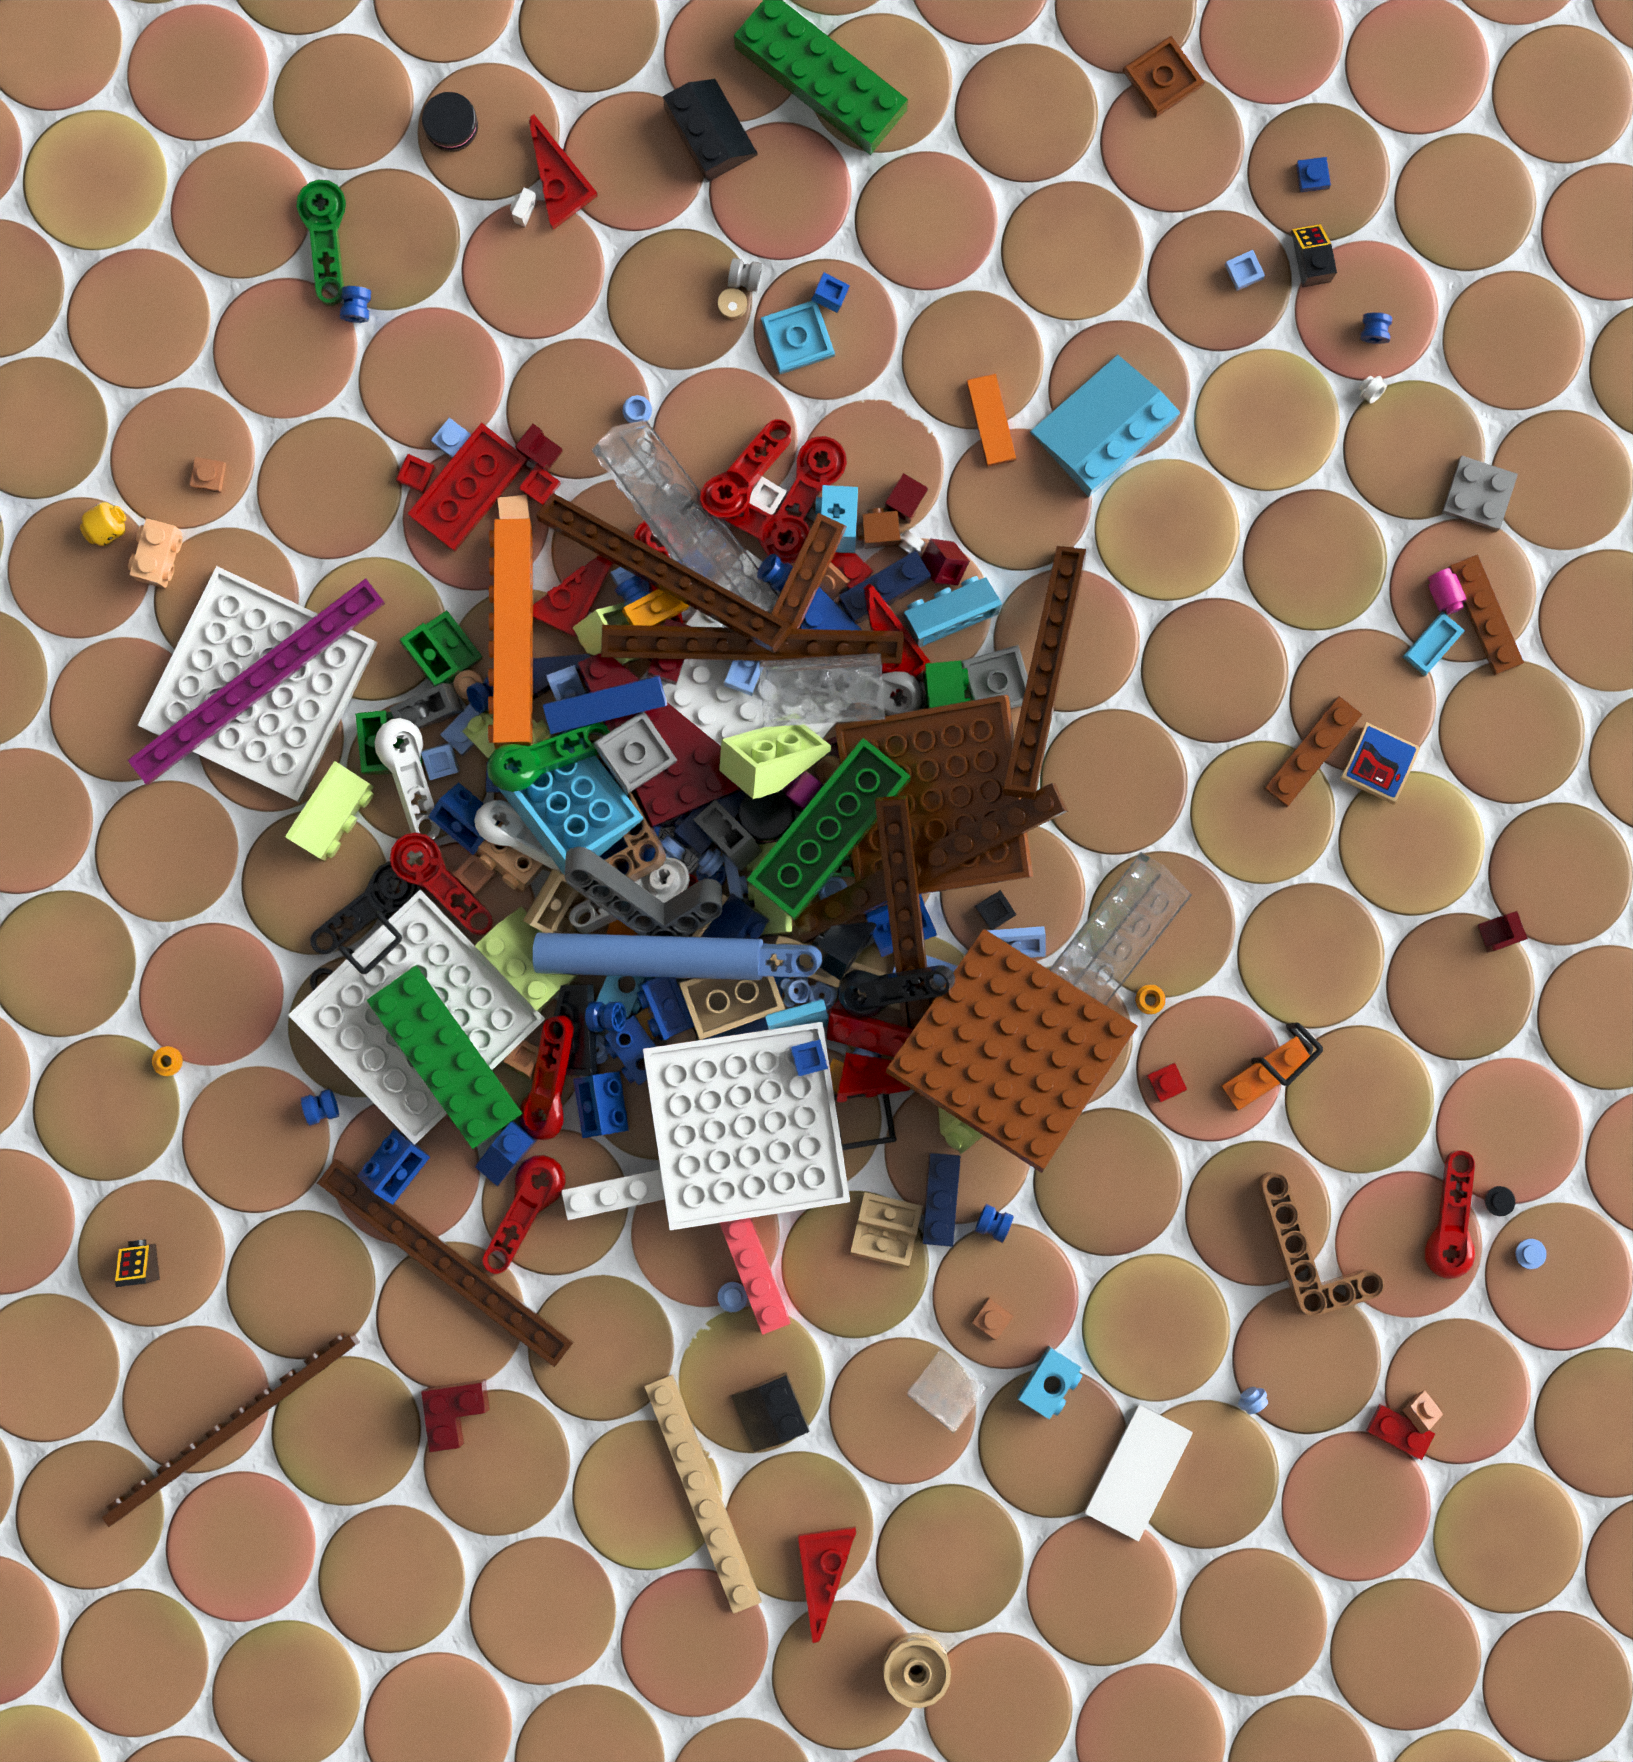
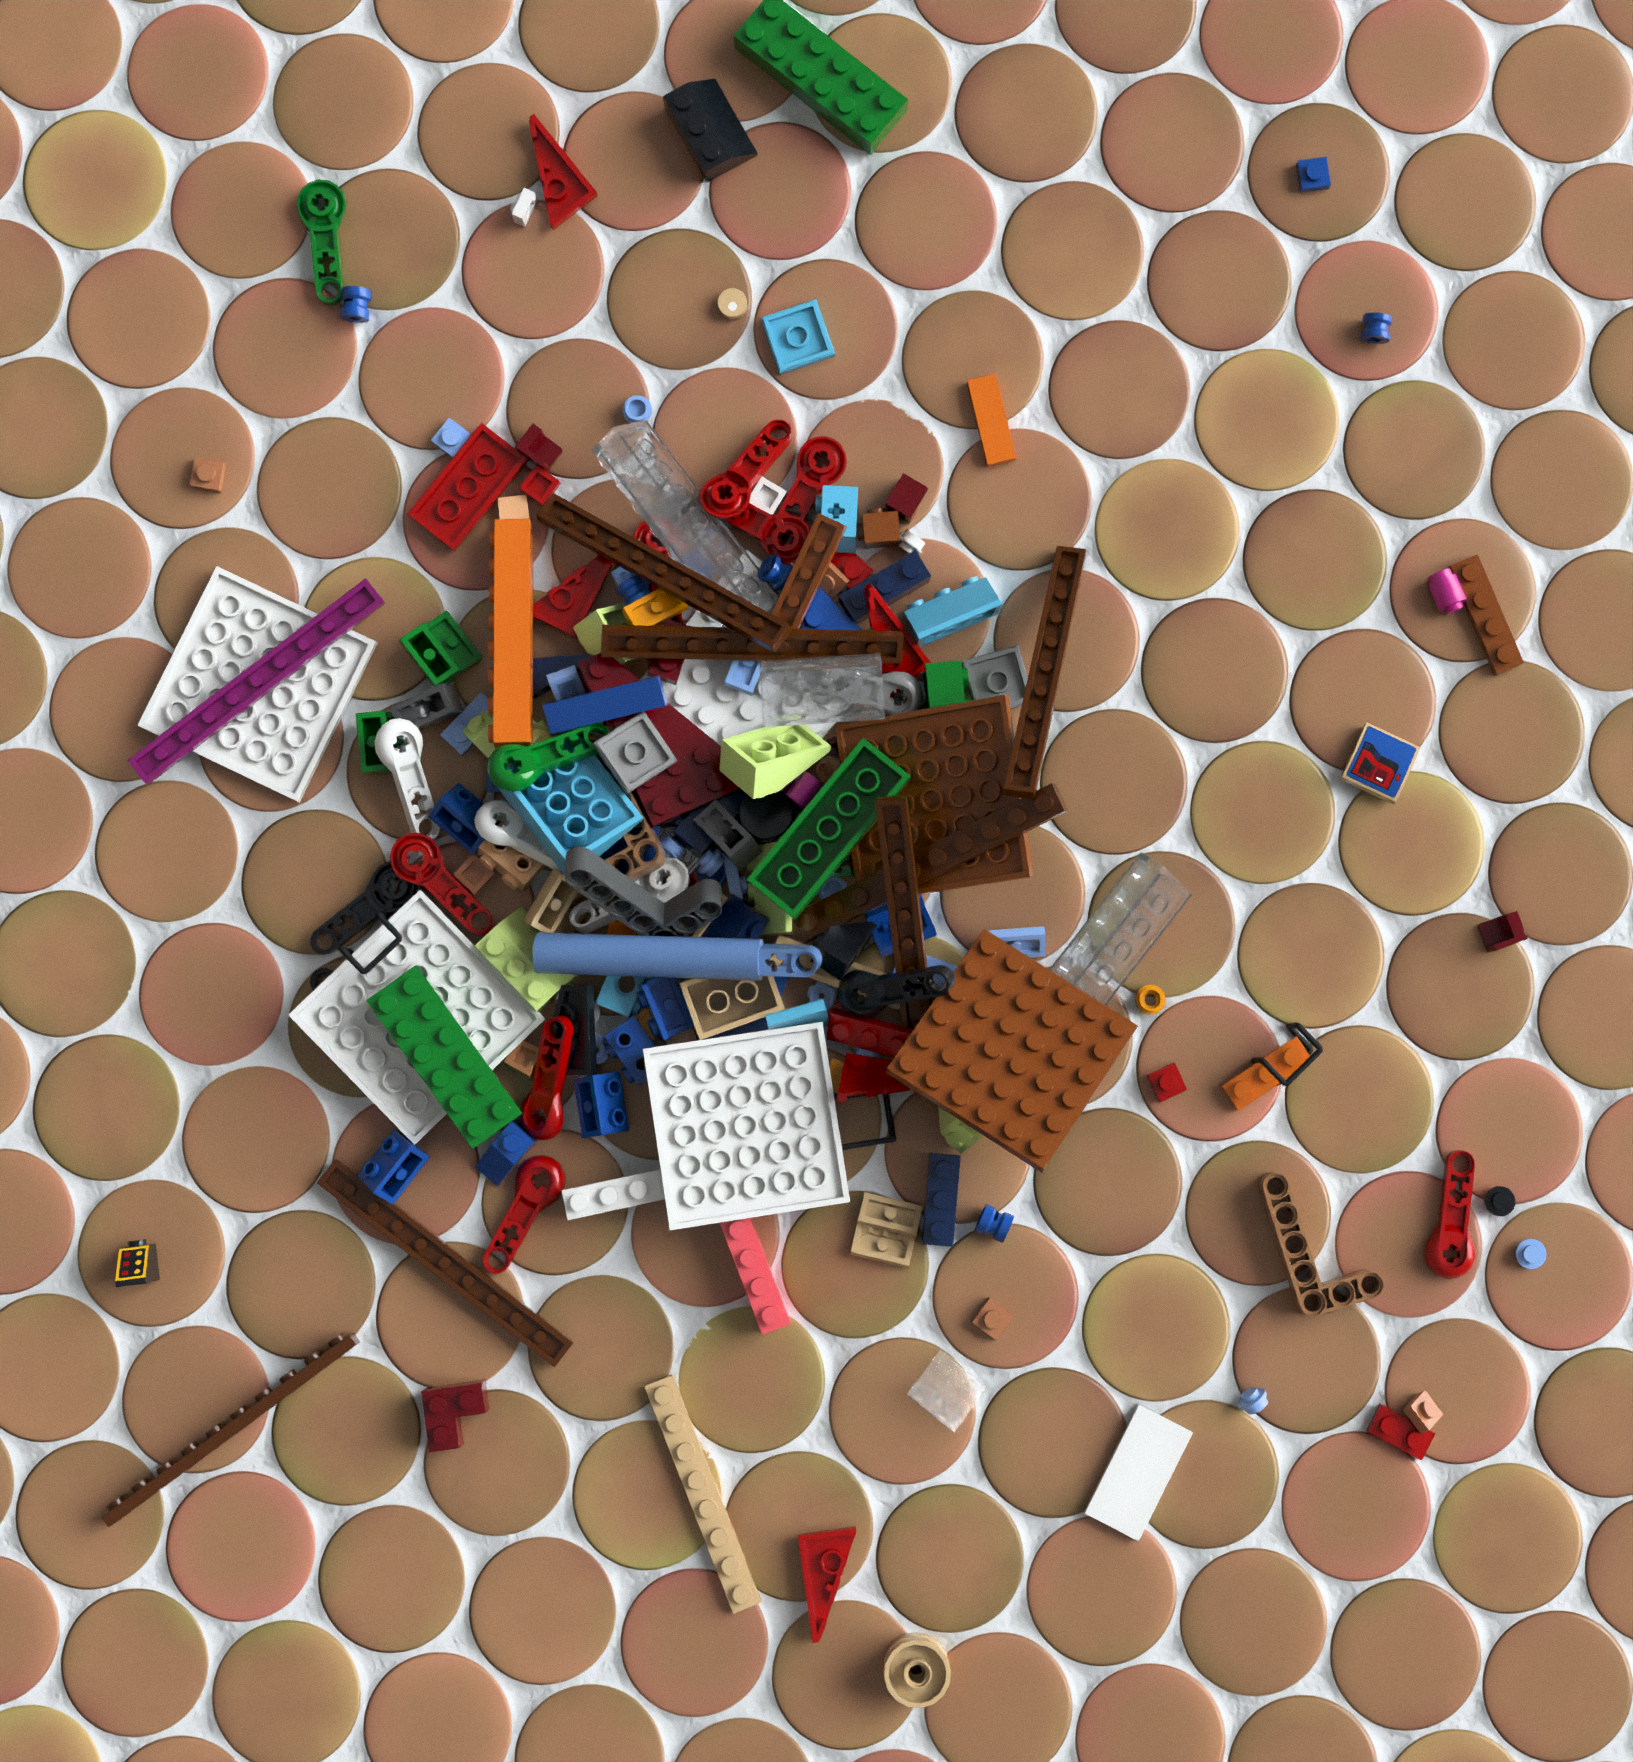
(103, 524): yellow head -> none
(155, 553): light nougat brick -> none
(176, 1061): light orange plate -> none
(320, 1107): blue wheel -> none
(330, 812): yellowish green slope -> none
(415, 473): red tile -> none
(440, 761): light blue plate -> none
(450, 121): black head -> none
(464, 680): light nougat plate -> none
(478, 695): blue wheel -> none
(602, 1016): blue wheel -> none
(732, 1297): light blue plate -> none
(744, 275): light grey wheel -> none
(770, 1412): black slope -> none
(801, 996): light blue plate -> none
(809, 1058): blue plate -> none
(830, 292): blue plate -> none
(945, 561): dark red panel -> none
(995, 910): black plate -> none
(1050, 1364): medium azure brick -> none
(1105, 424): medium azure slope -> none
(1163, 76): dark orange tile -> none
(1244, 270): light blue plate -> none
(1313, 751): dark orange plate -> none
(1314, 255): black slope -> none
(1372, 388): white plate -> none
(1433, 643): medium azure tile -> none
(1479, 493): light grey plate -> none

